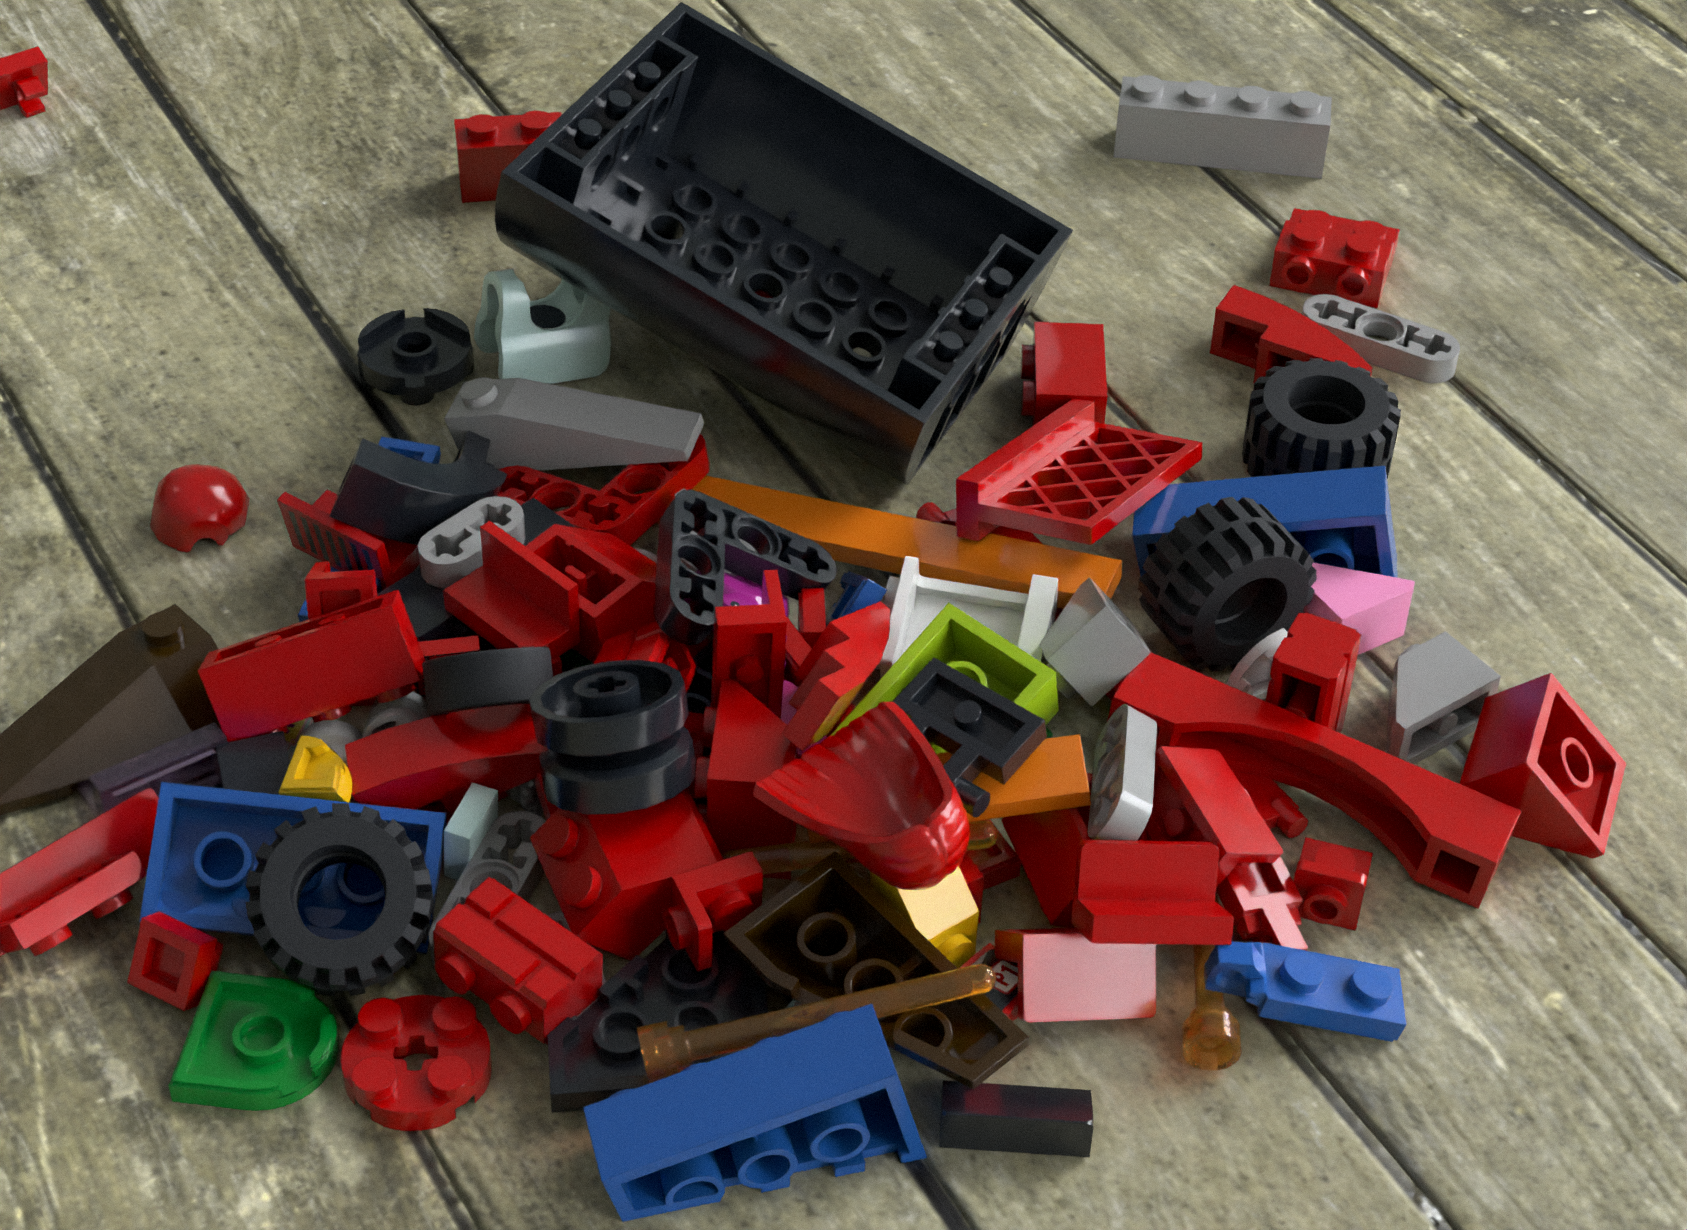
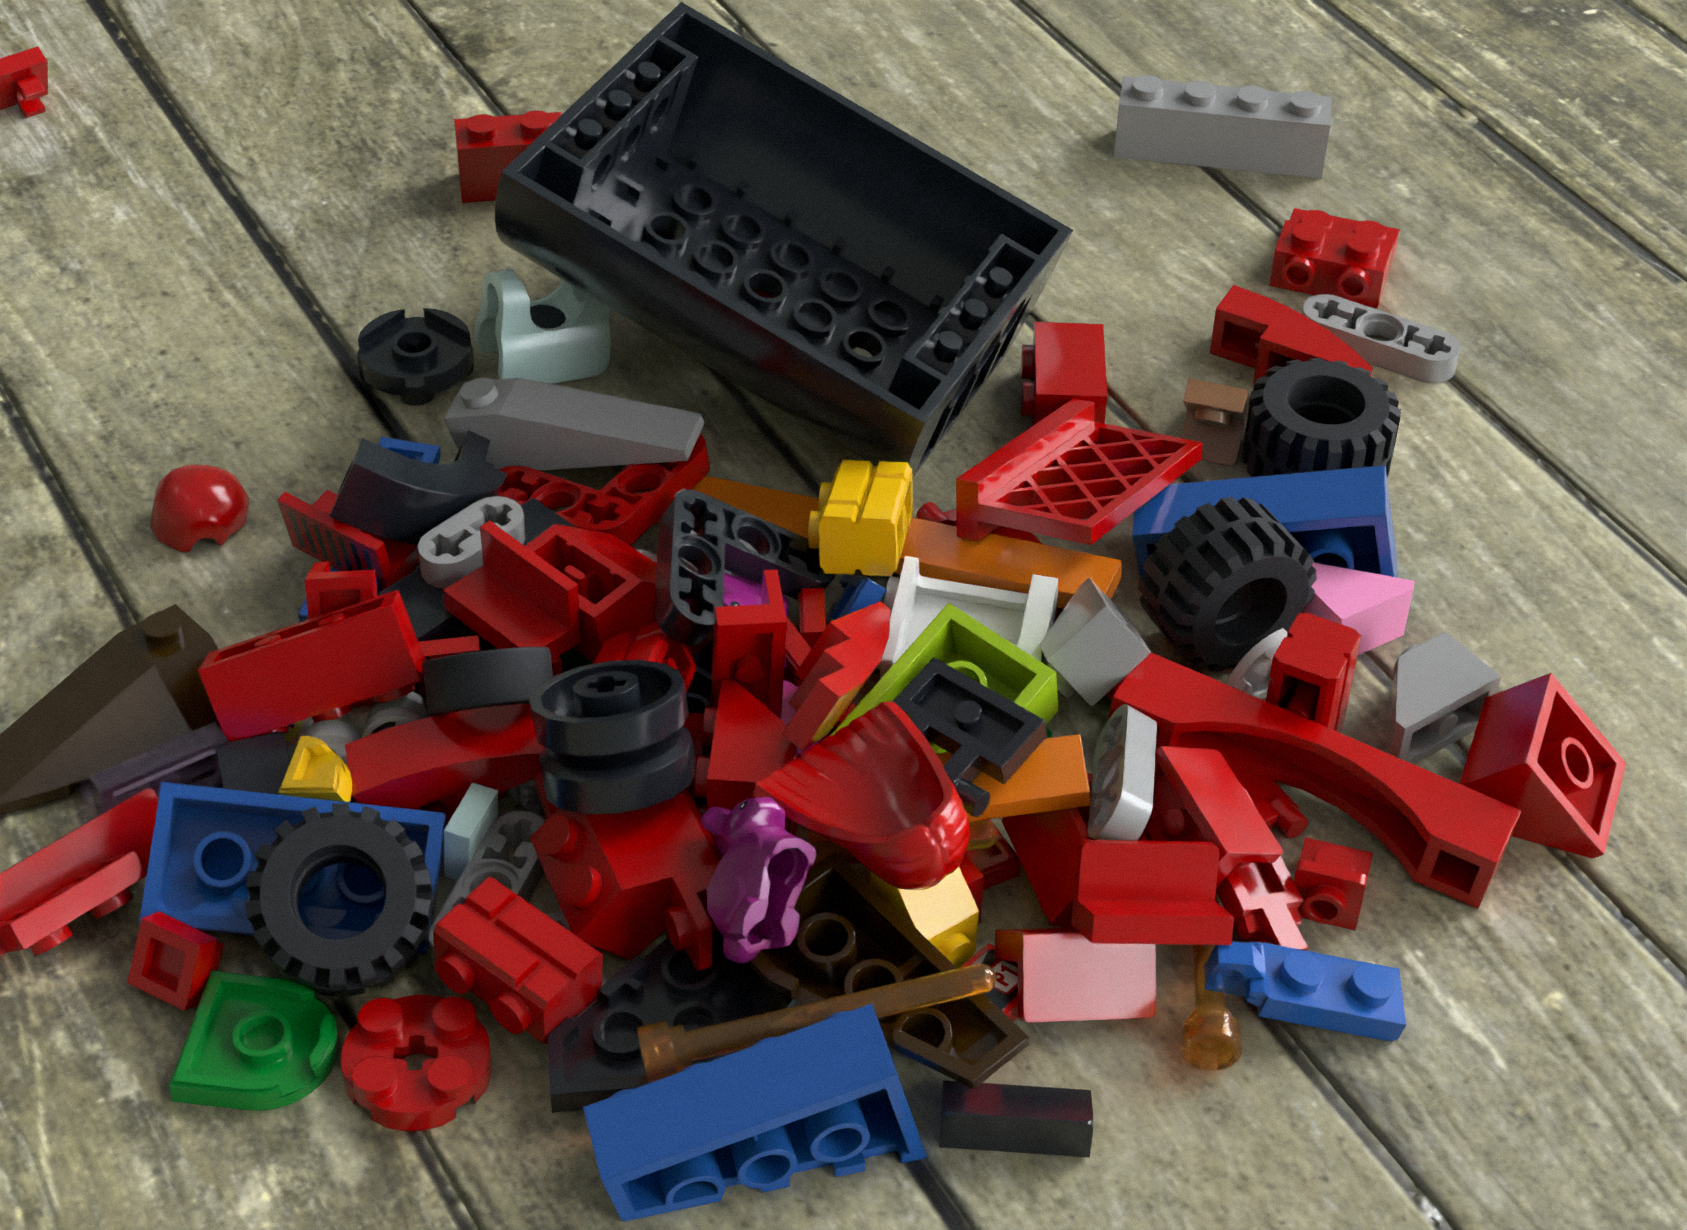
(756, 878): none -> magenta animal
(863, 518): none -> yellow brick
(1216, 418): none -> medium nougat slope

